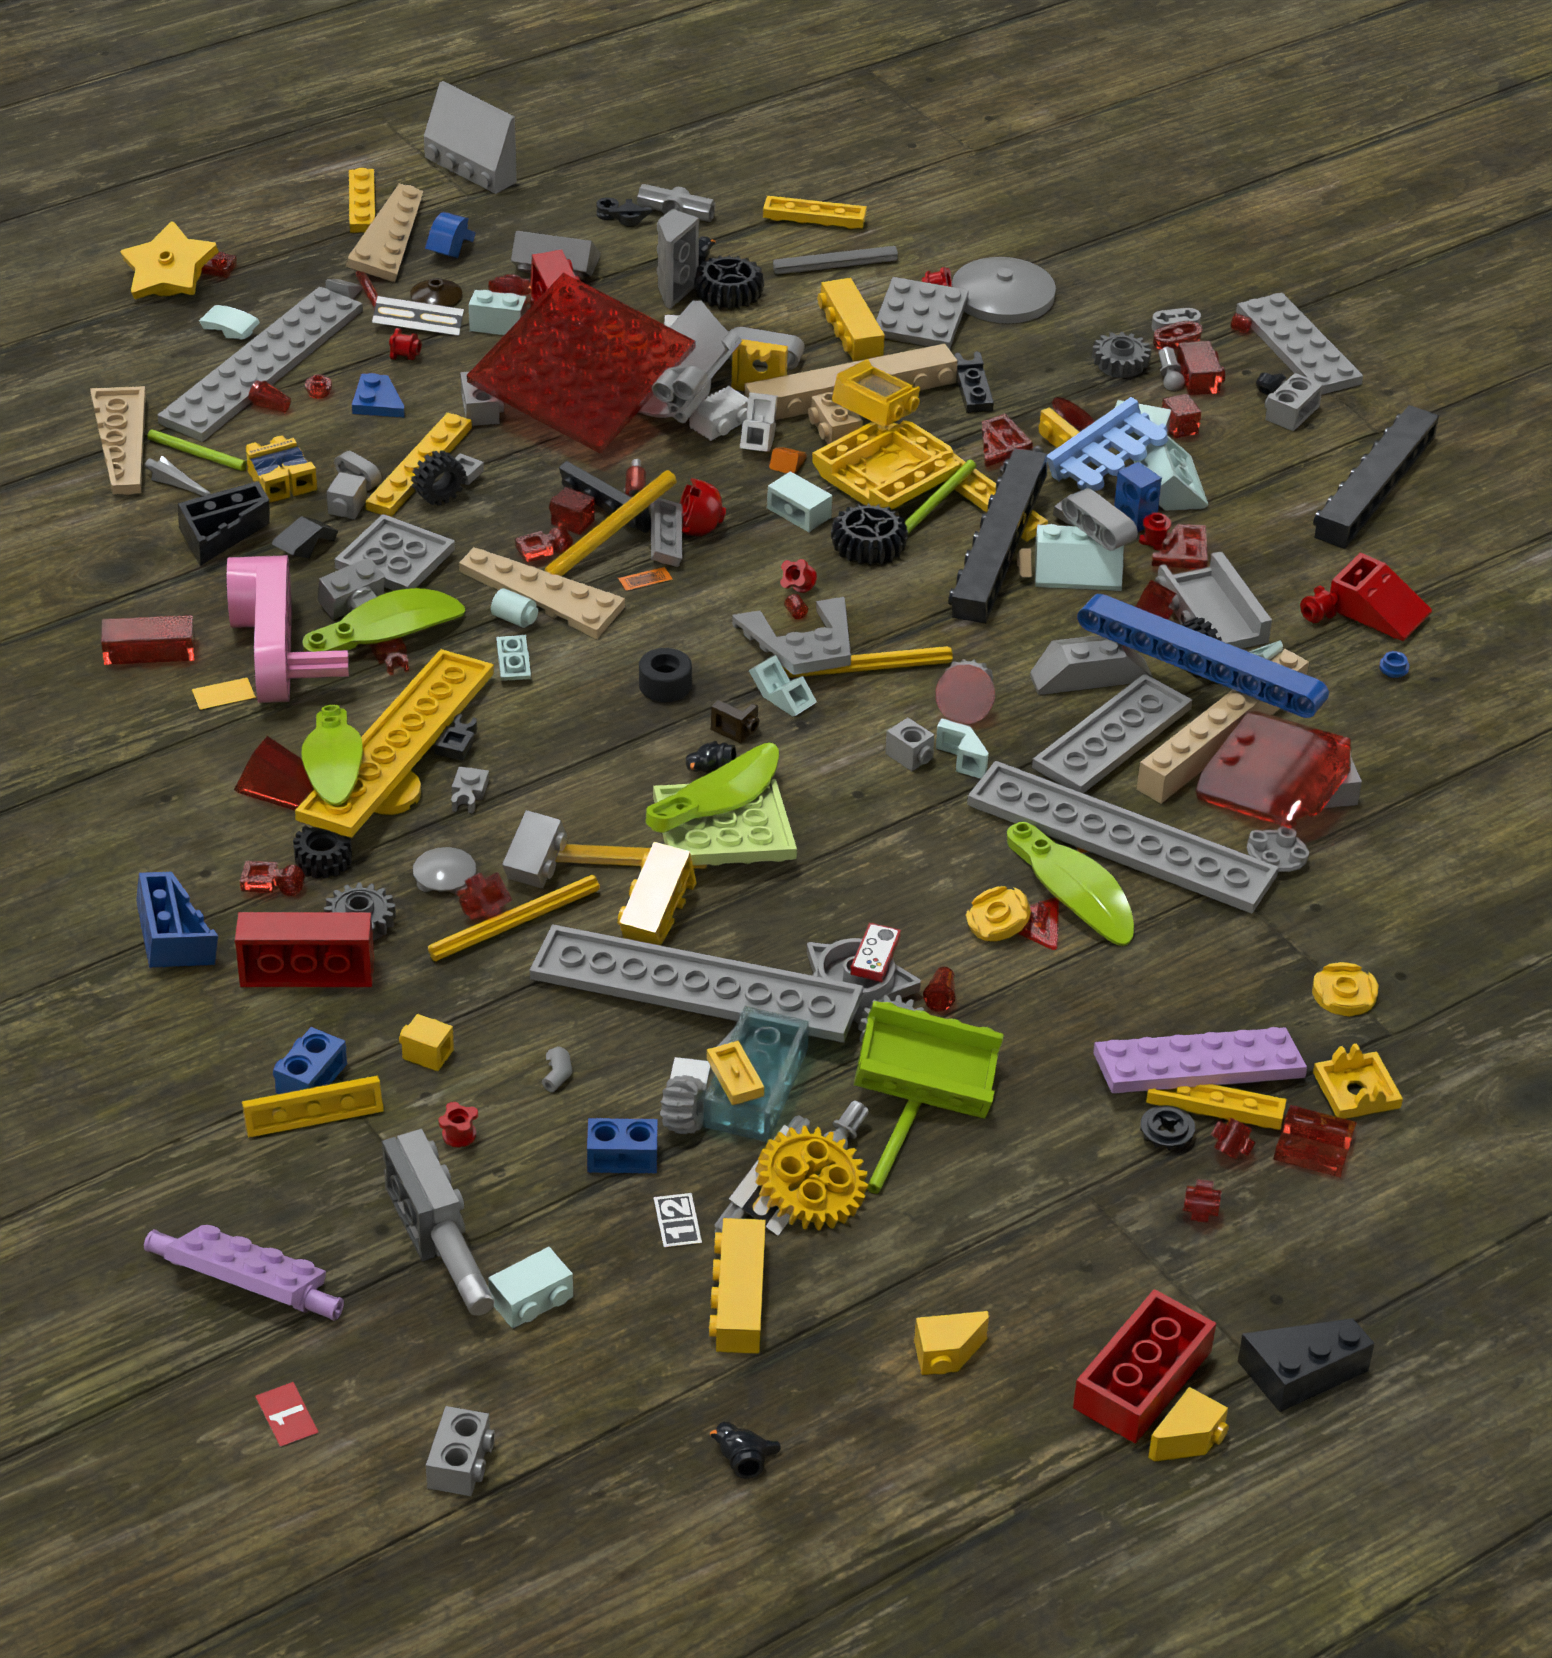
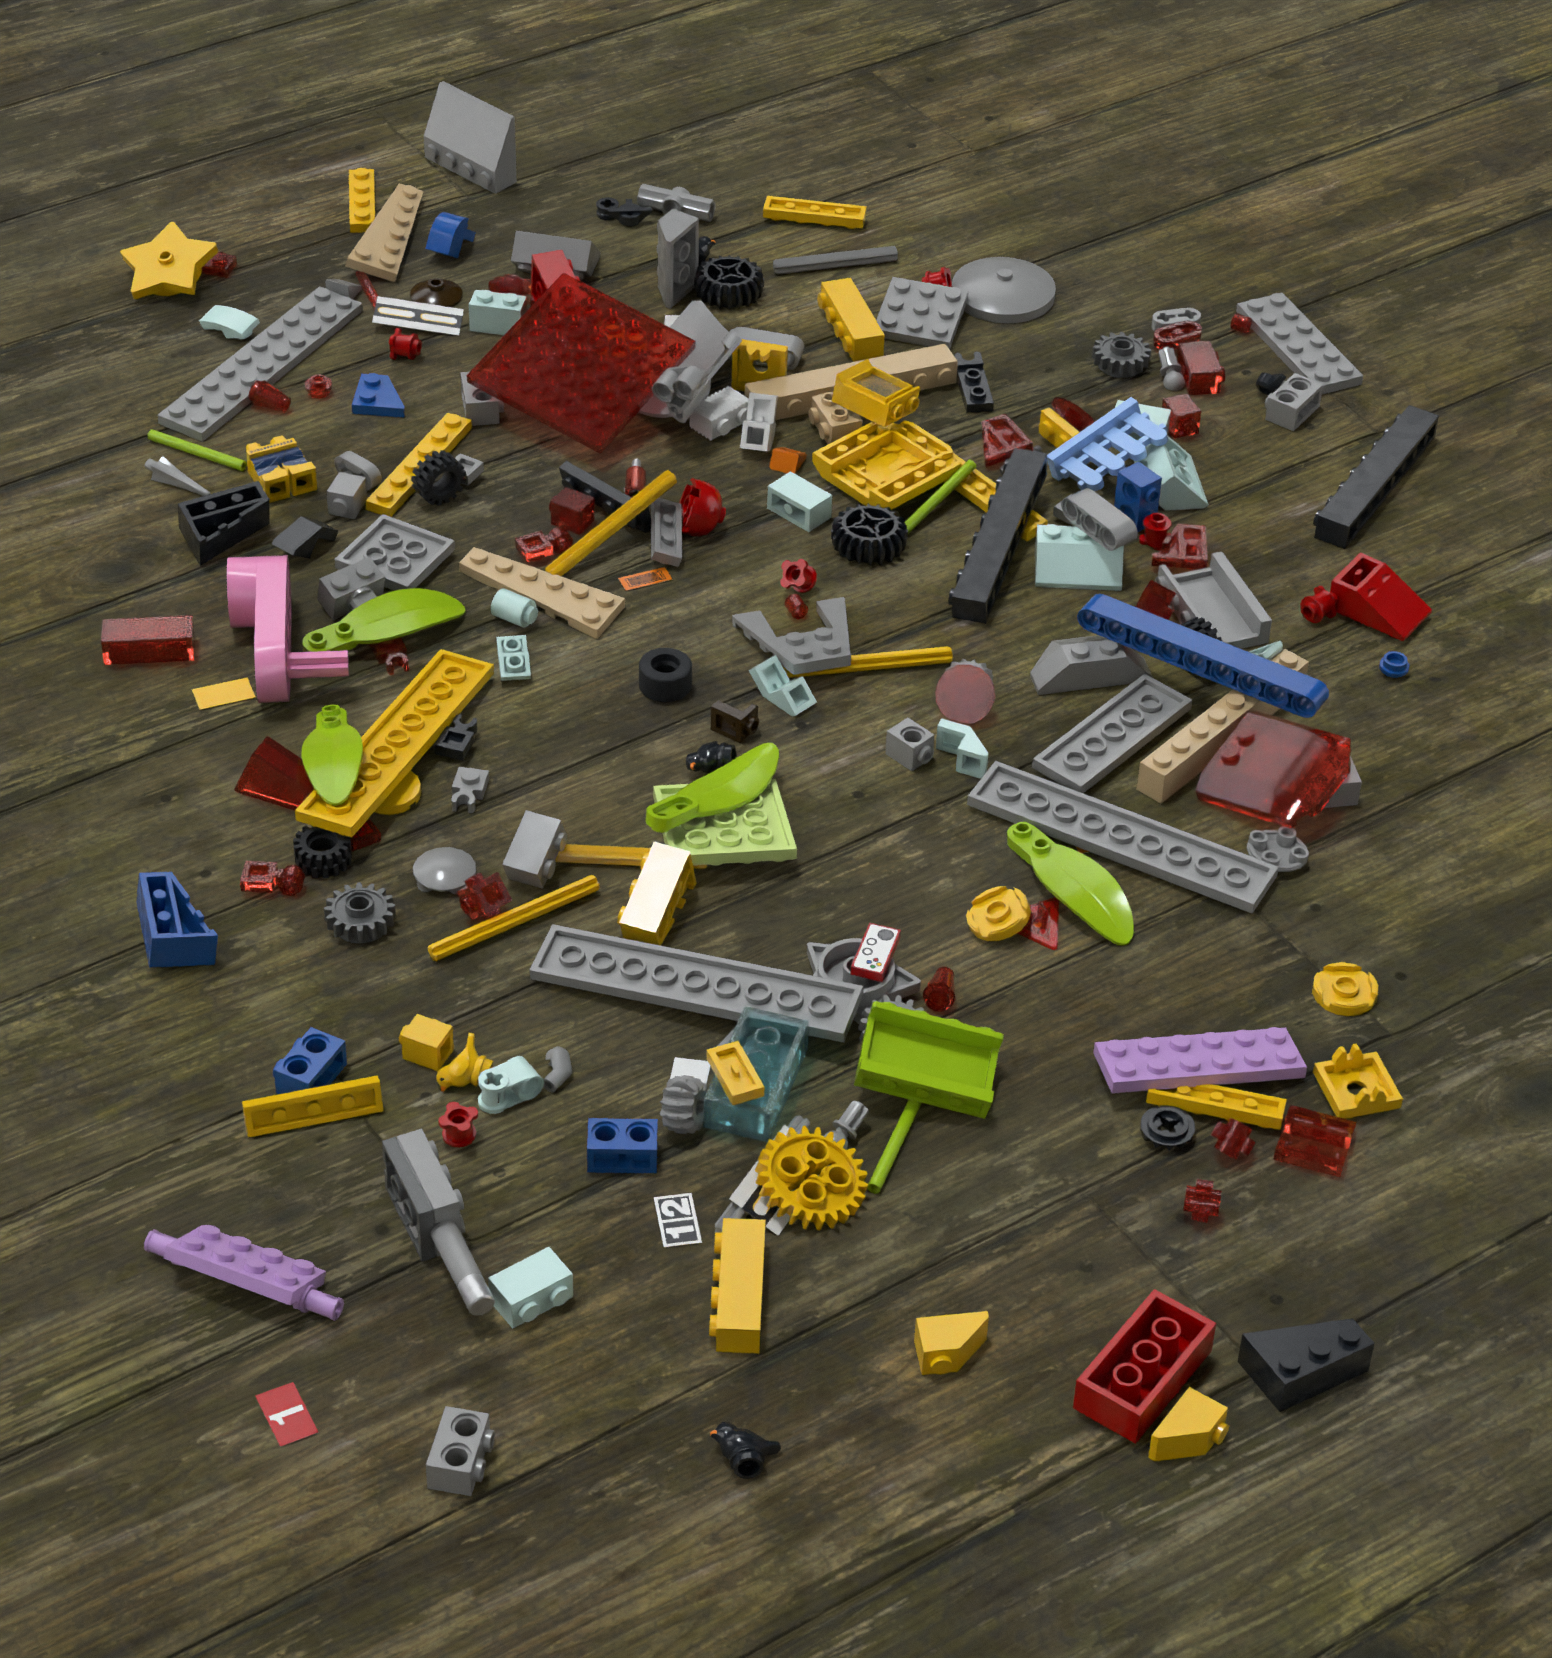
(121, 432): tan wing -> none
(305, 949): red brick -> none
(365, 836): none -> clear red tile
(464, 1067): none -> yellow animal
(510, 1082): none -> light aqua piece
(1024, 562): tan tile -> none

